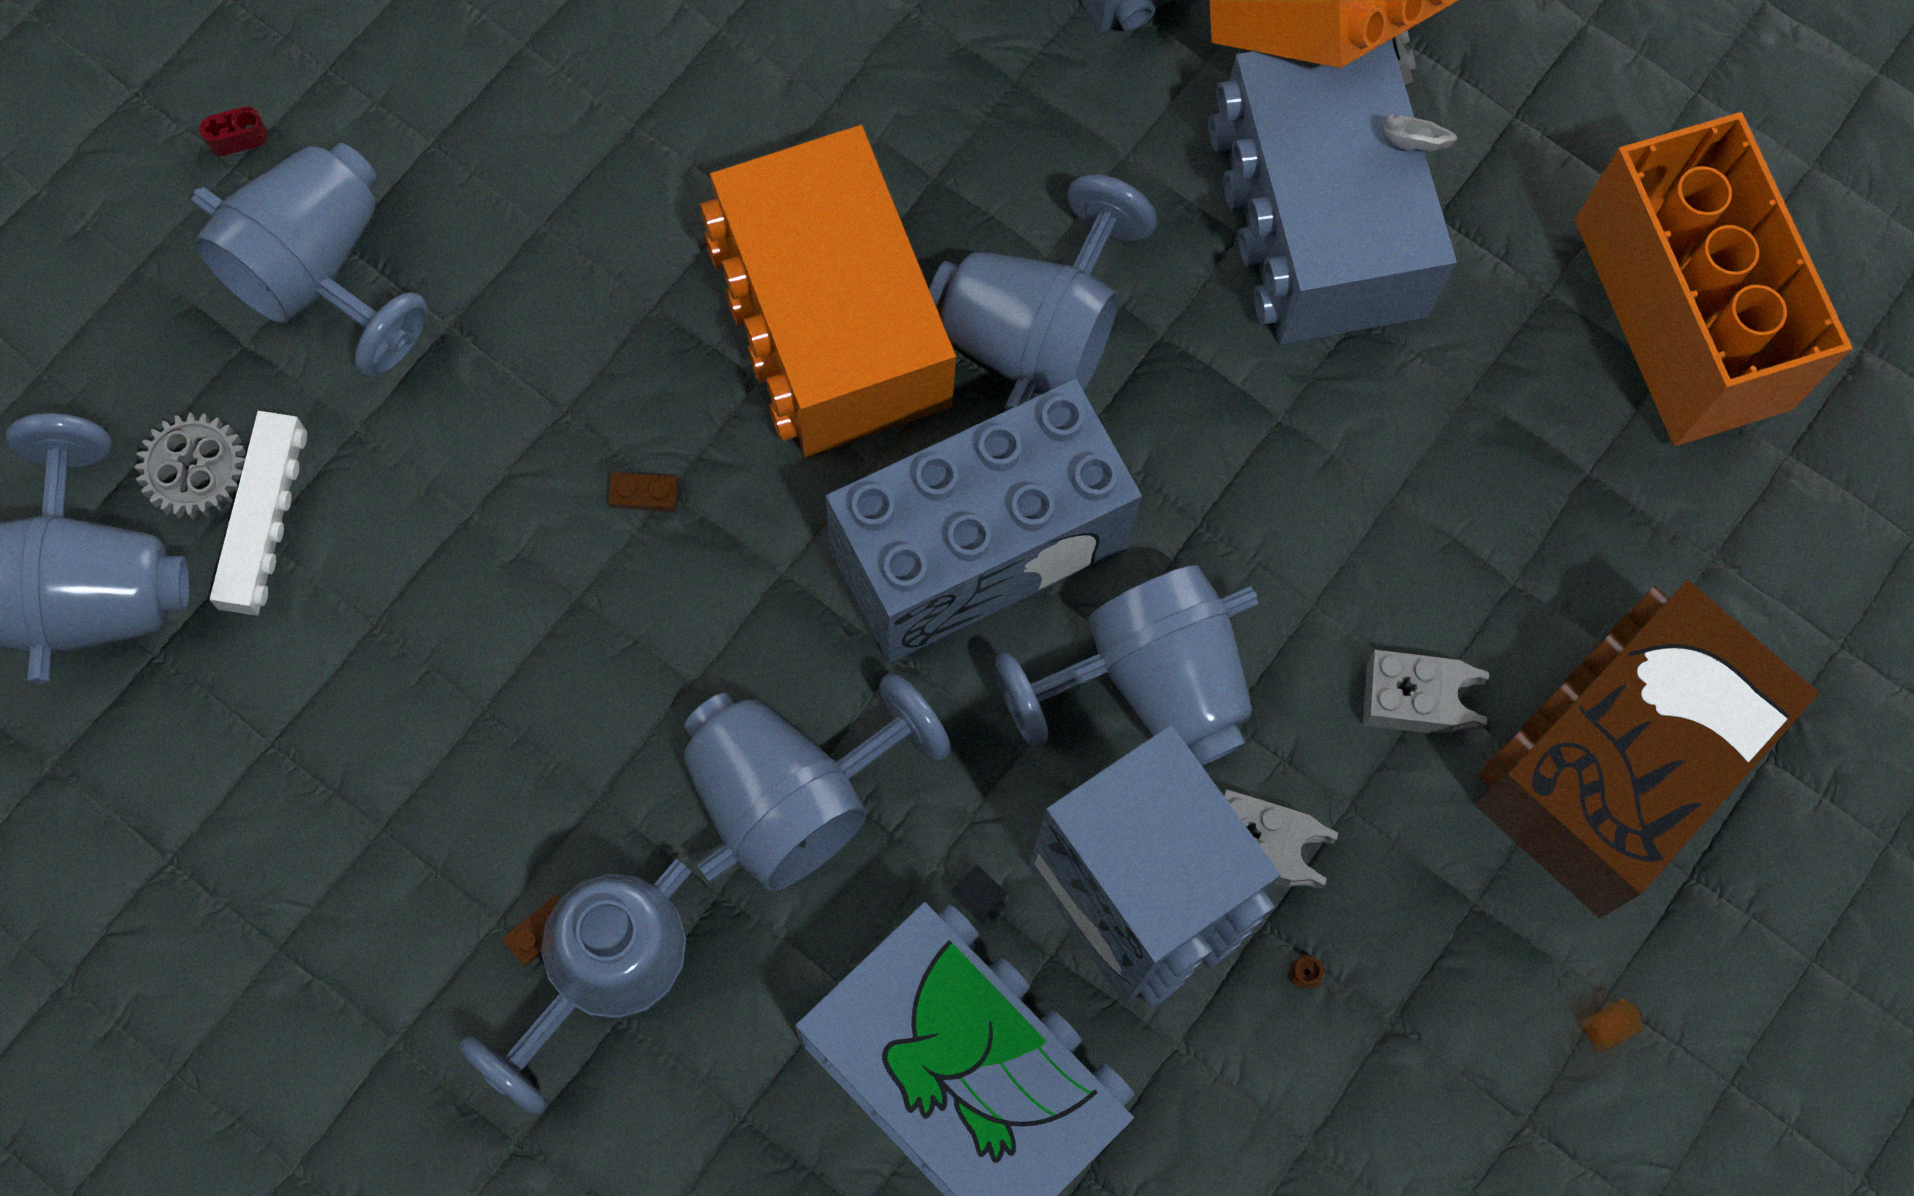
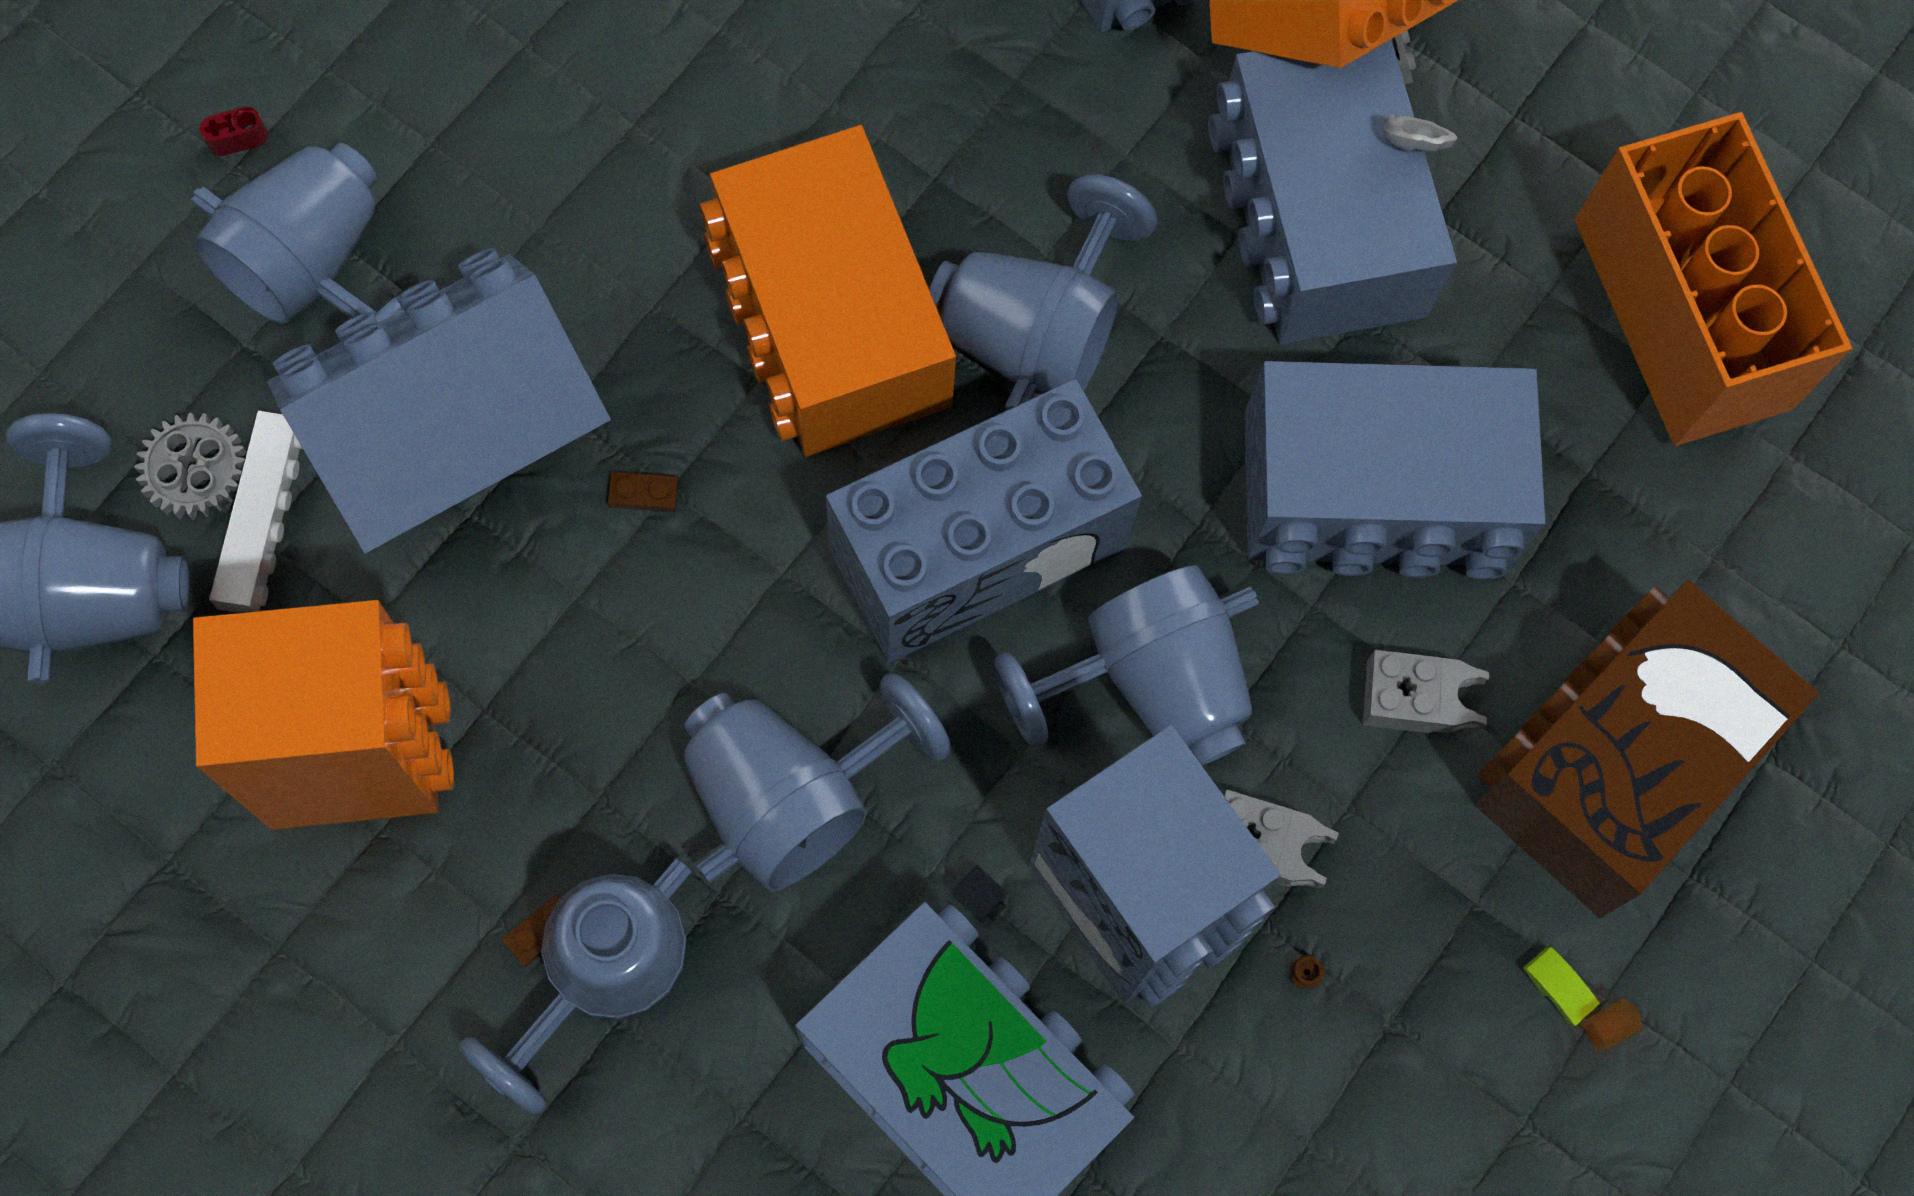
(319, 714): none -> orange brick
(437, 397): none -> sand blue brick
(1392, 467): none -> sand blue brick
(1562, 985): none -> lime slope

